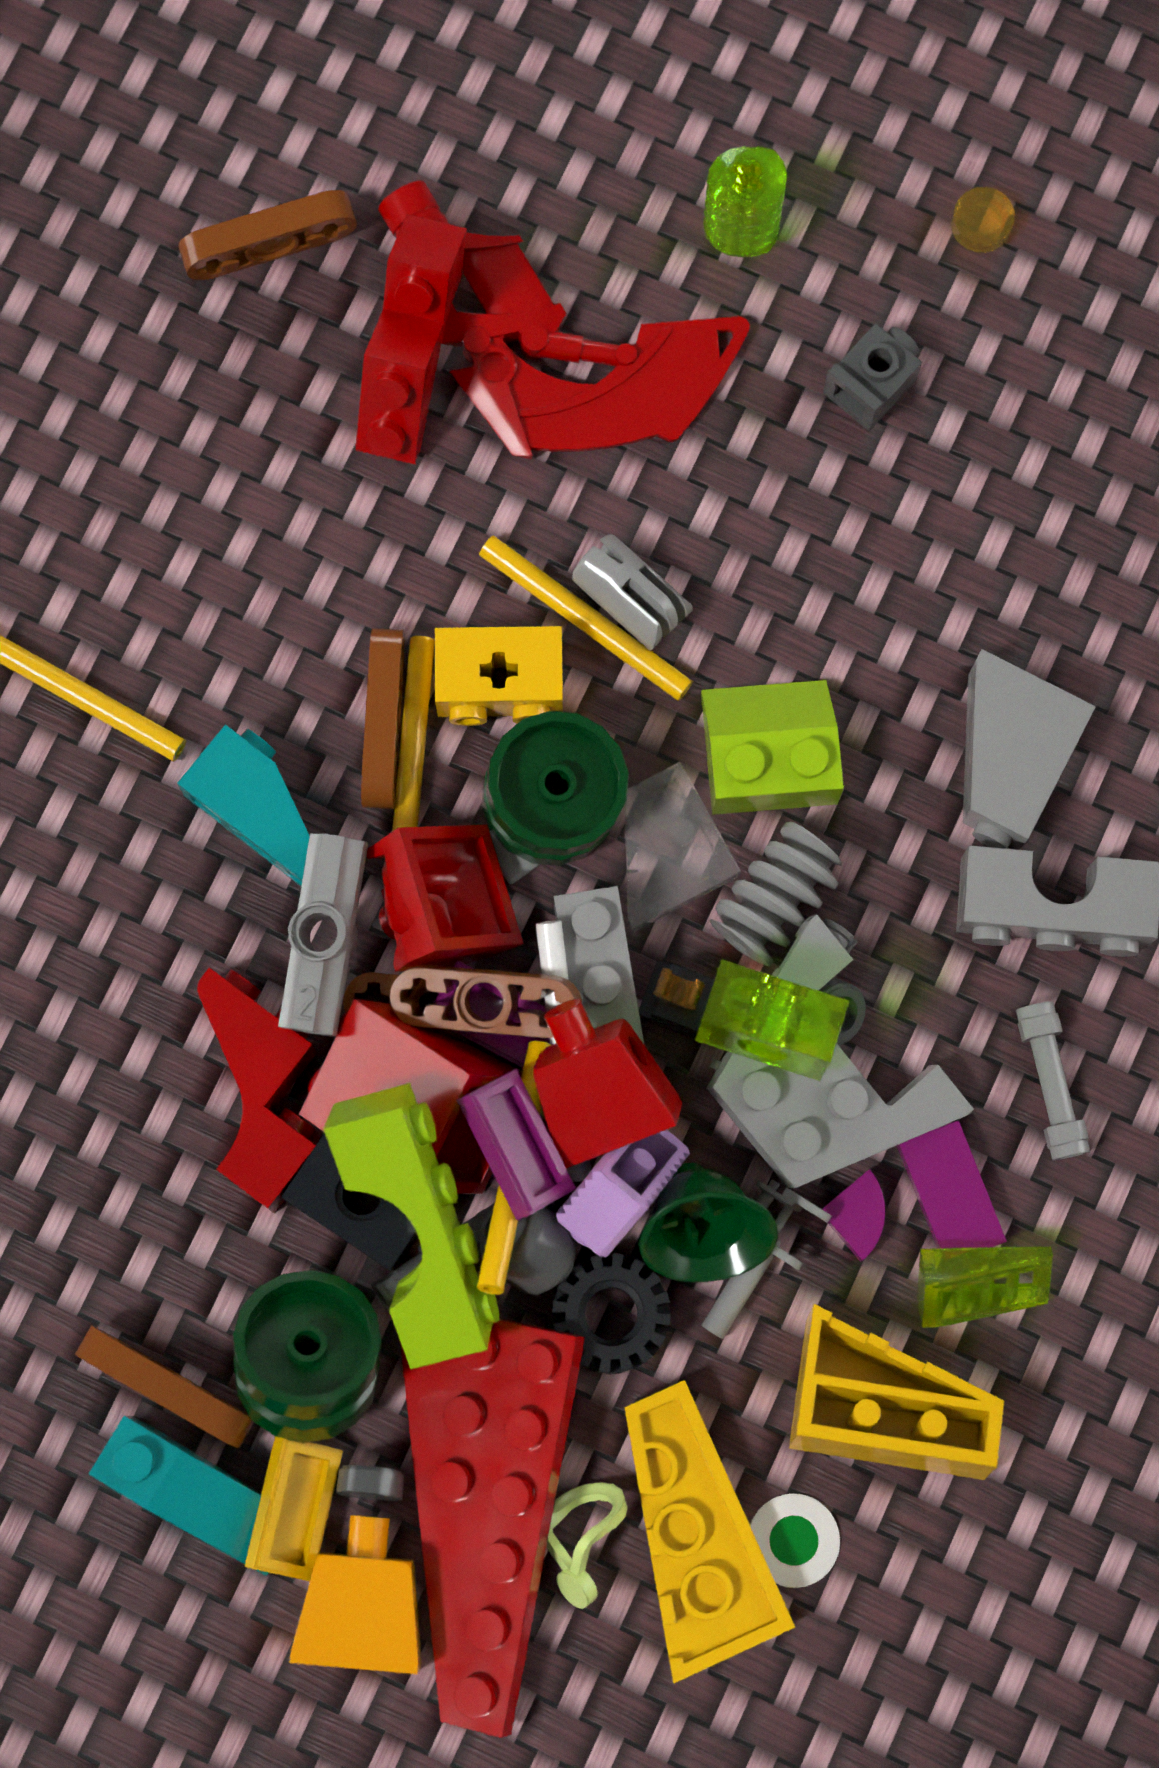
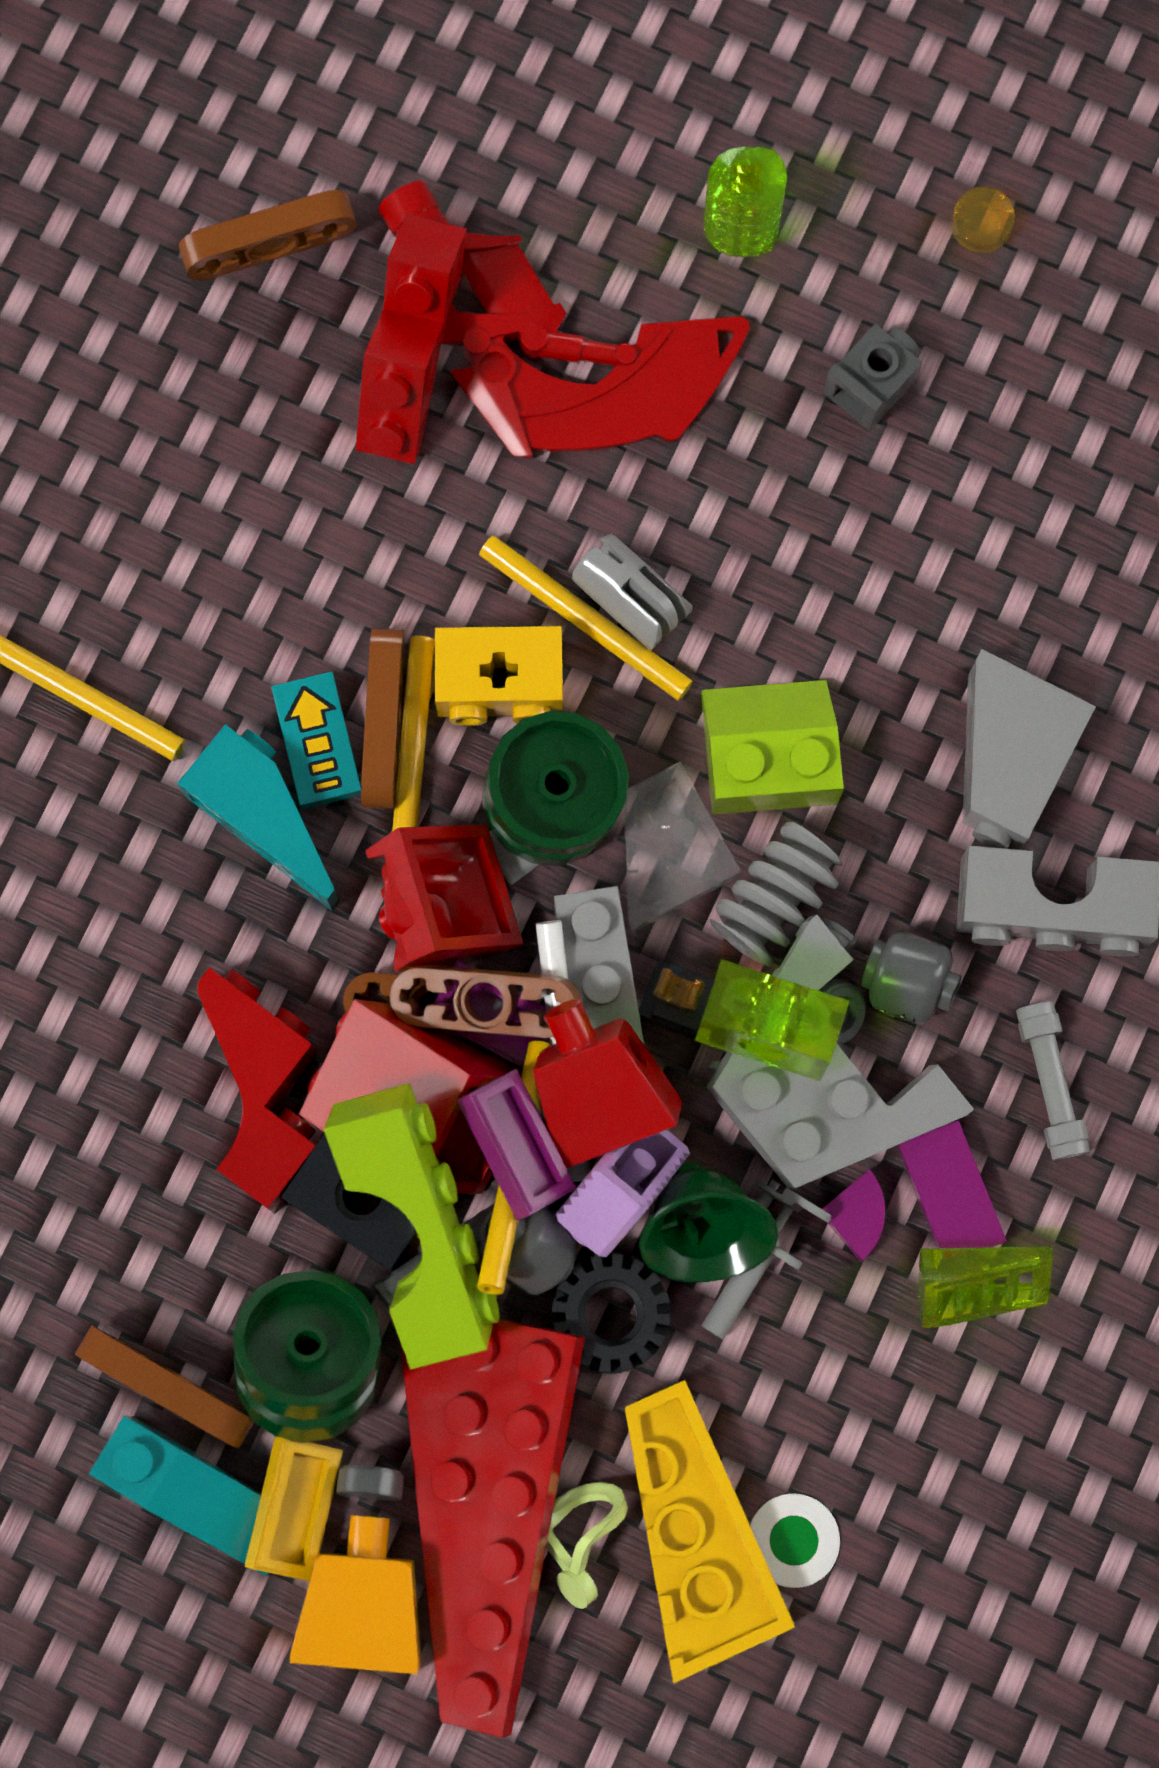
(316, 740): none -> teal tile
(328, 891): light grey piece -> none
(887, 1407): yellow wedge -> none
(910, 977): none -> dark grey head

